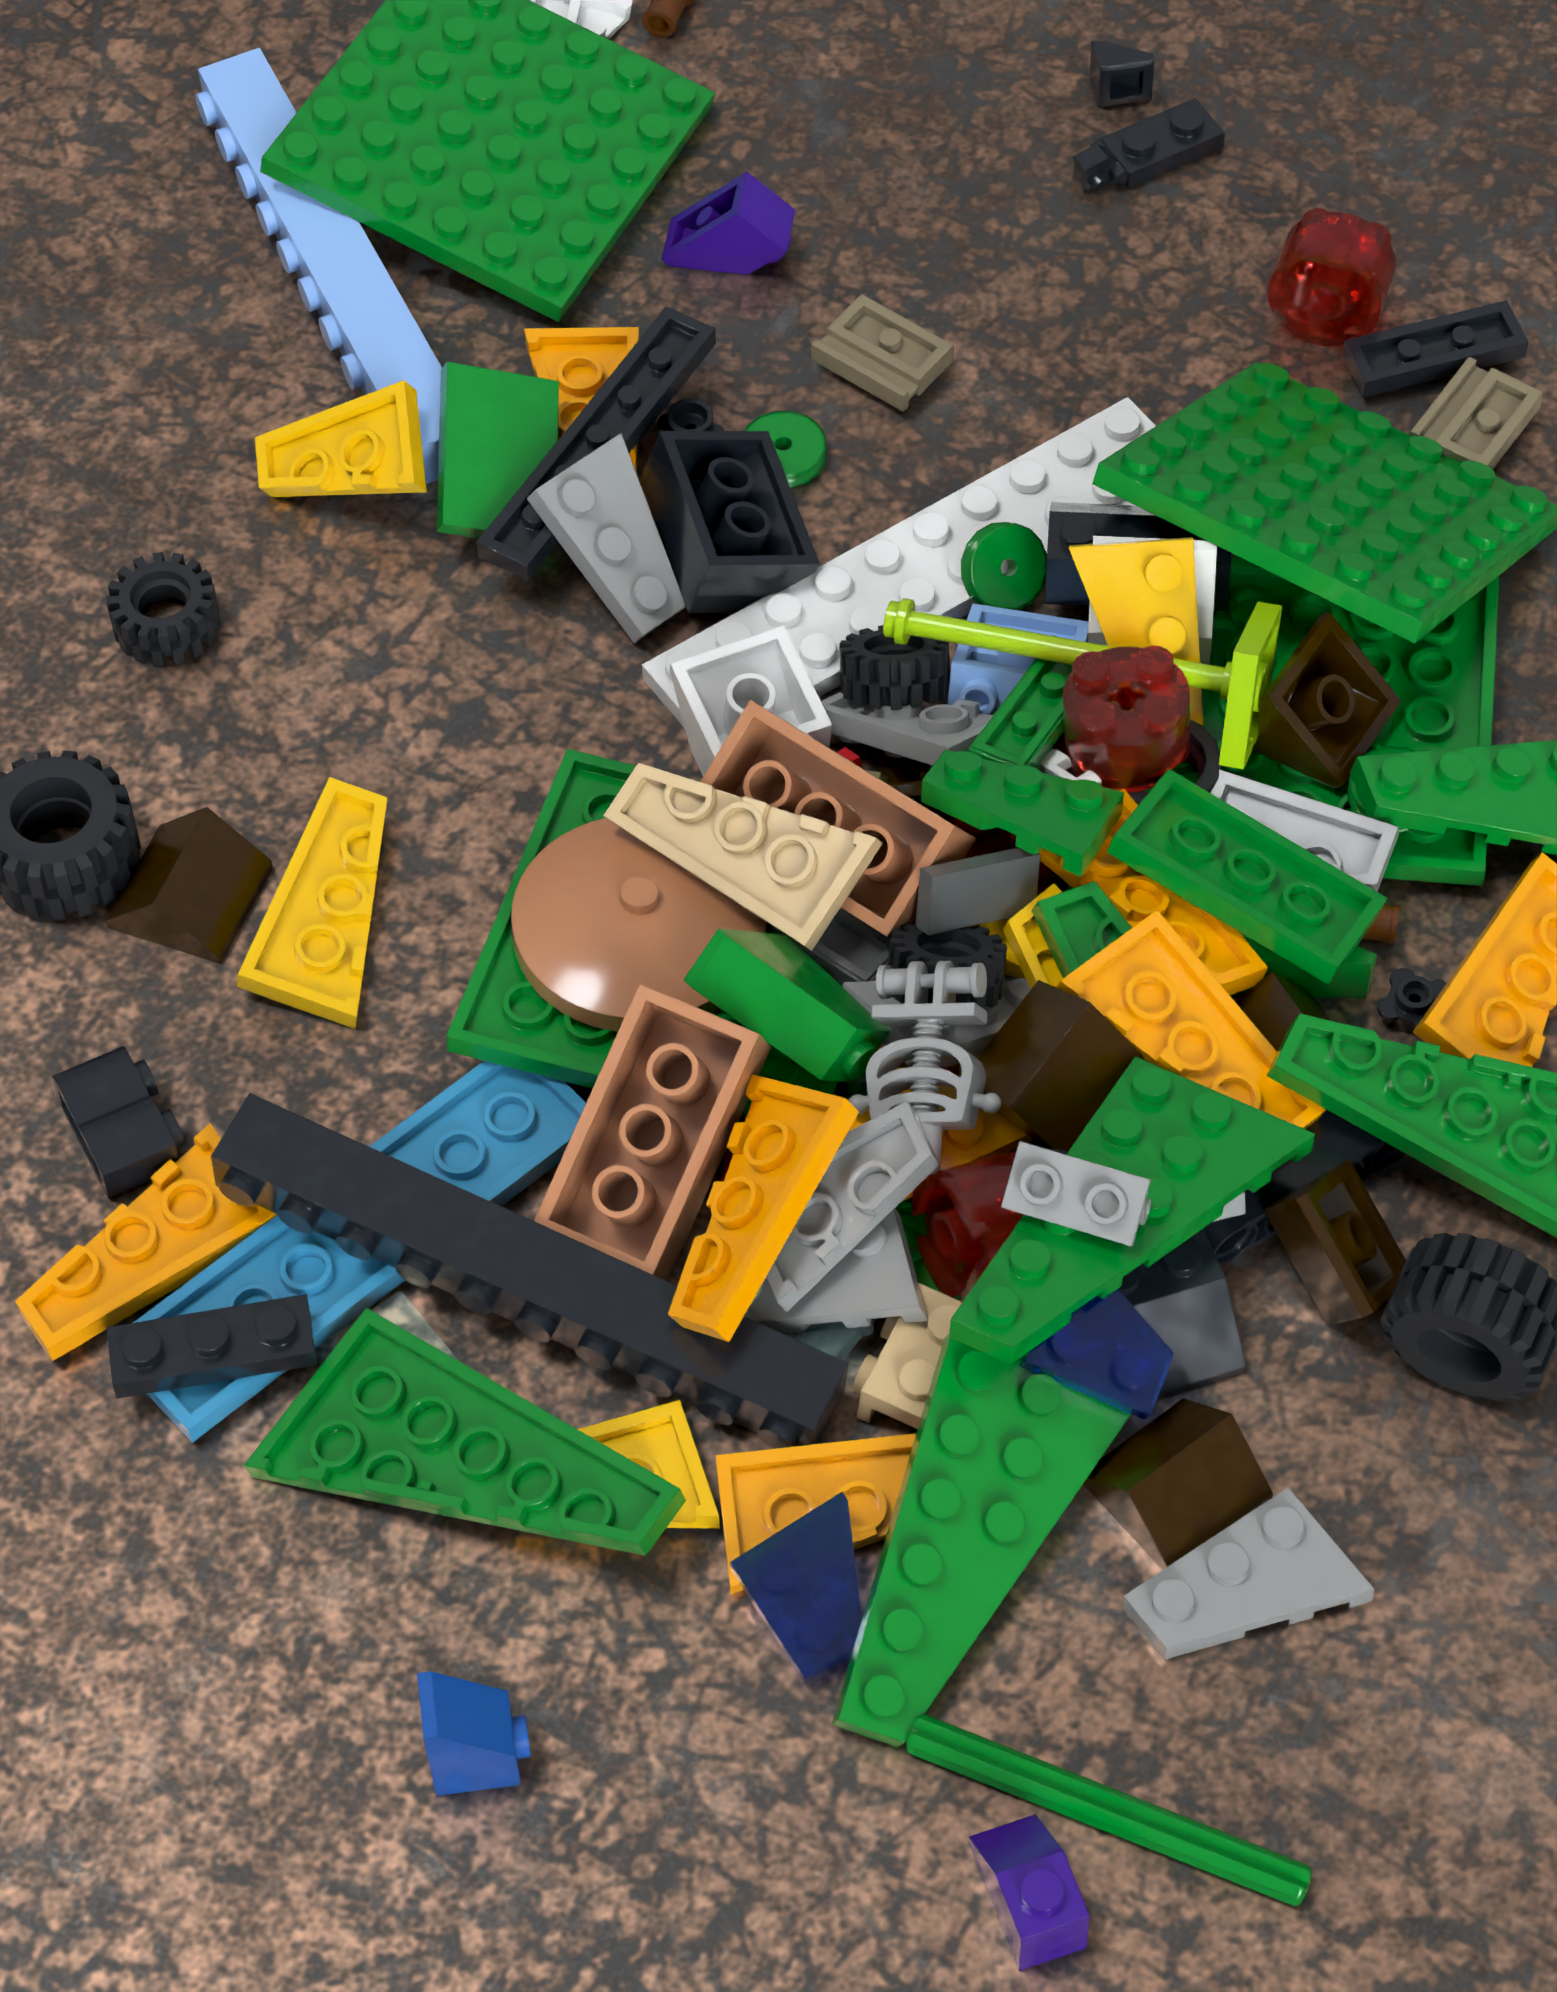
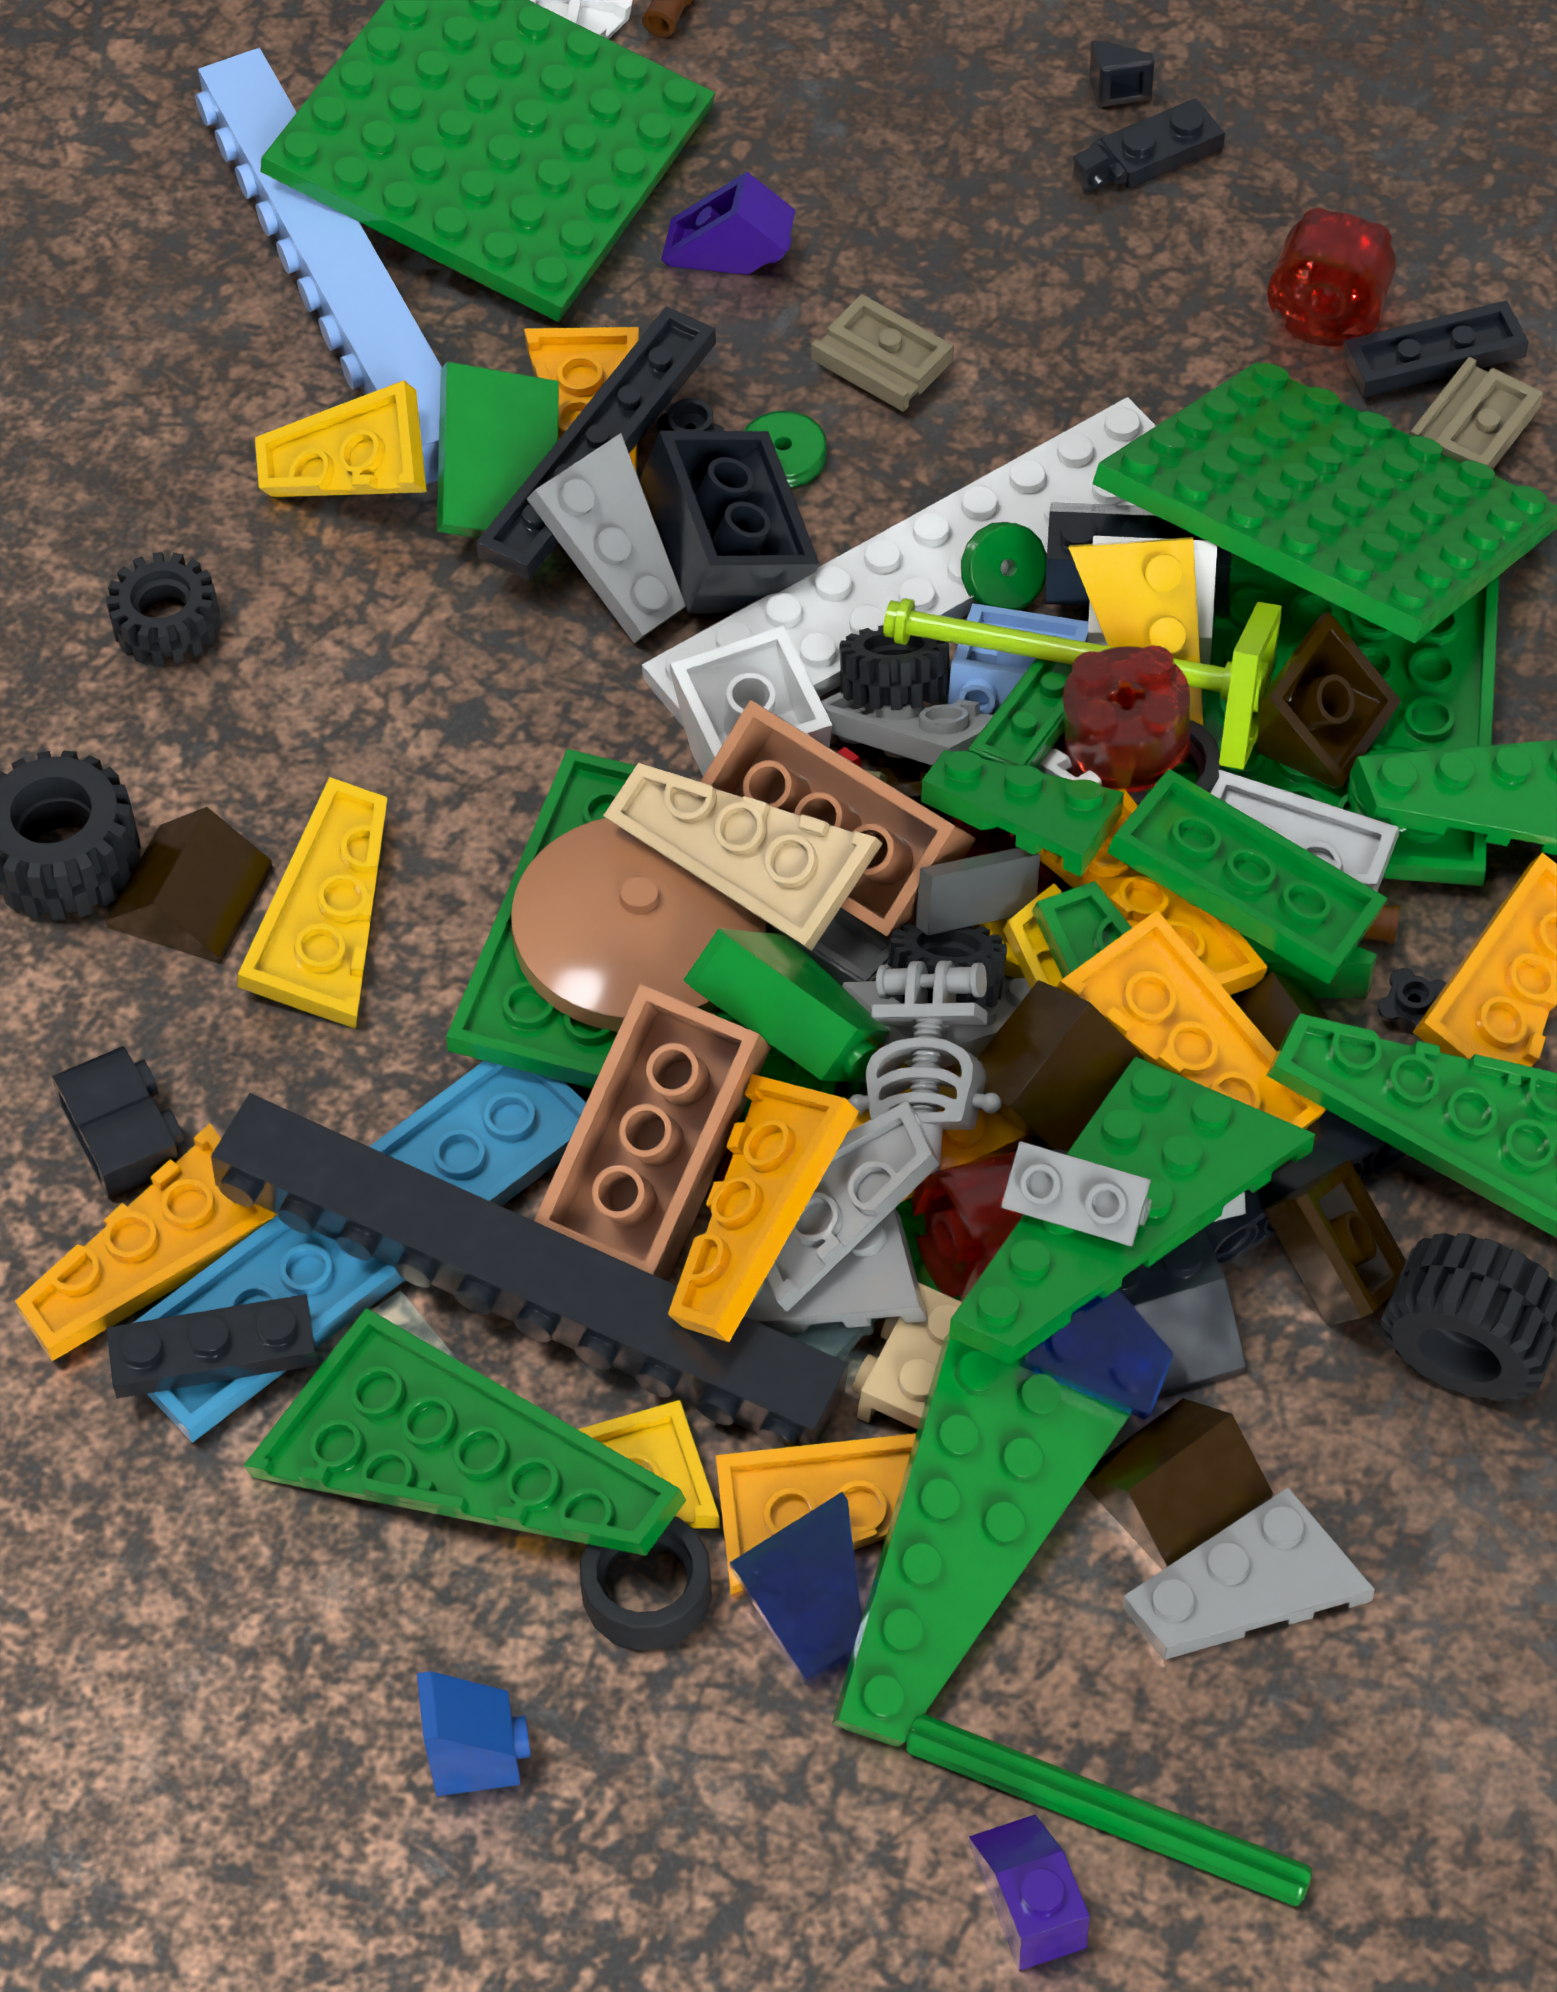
(650, 1628): none -> black tyre

